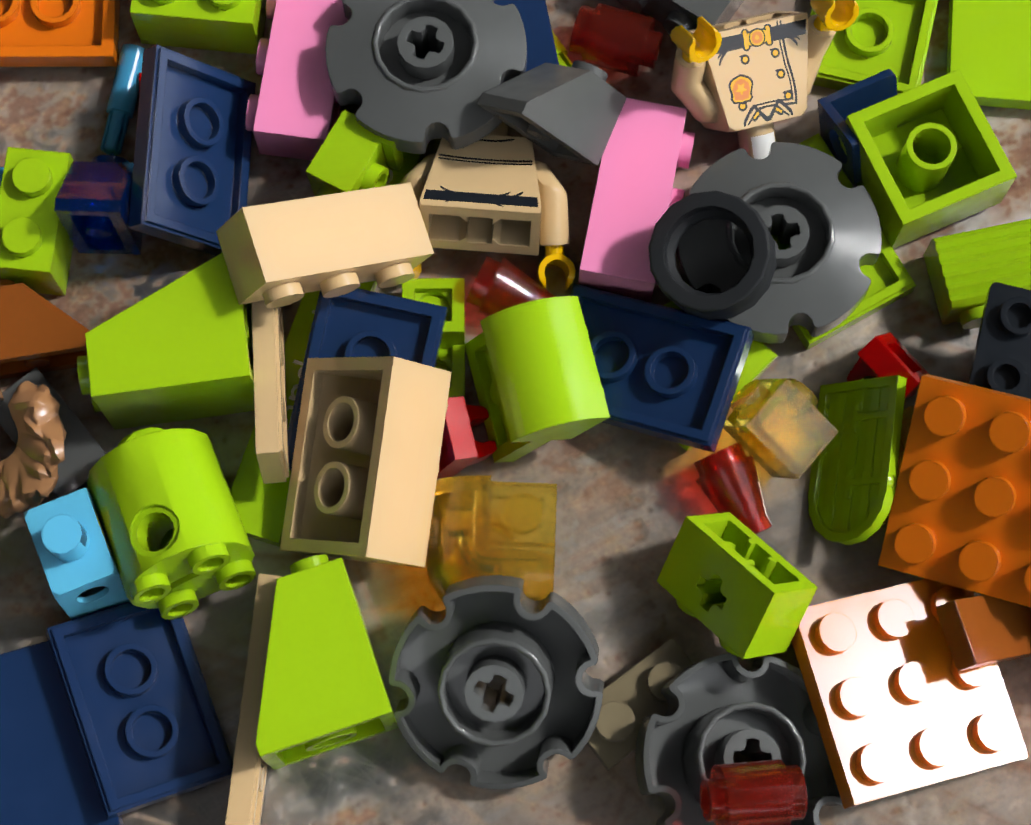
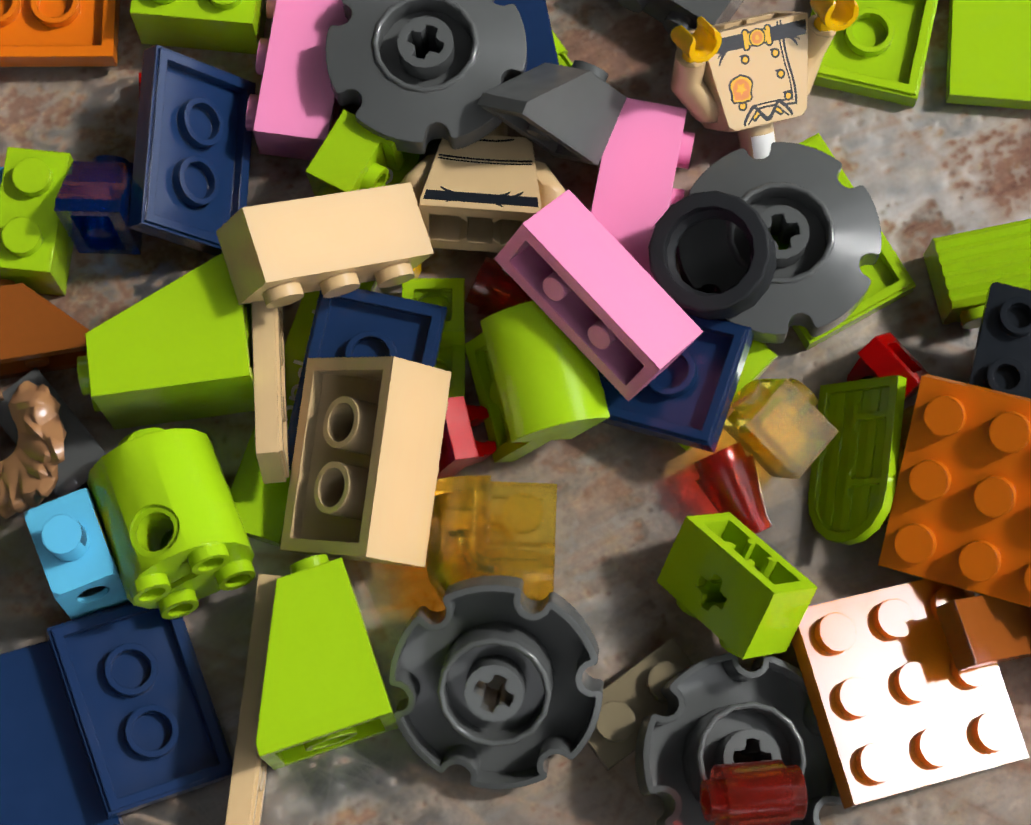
(122, 98): dark azure pin -> none
(597, 294): none -> bright pink brick
(616, 39): clear red brick -> none
(838, 105): dark blue bracket -> none
(929, 158): lime brick -> none

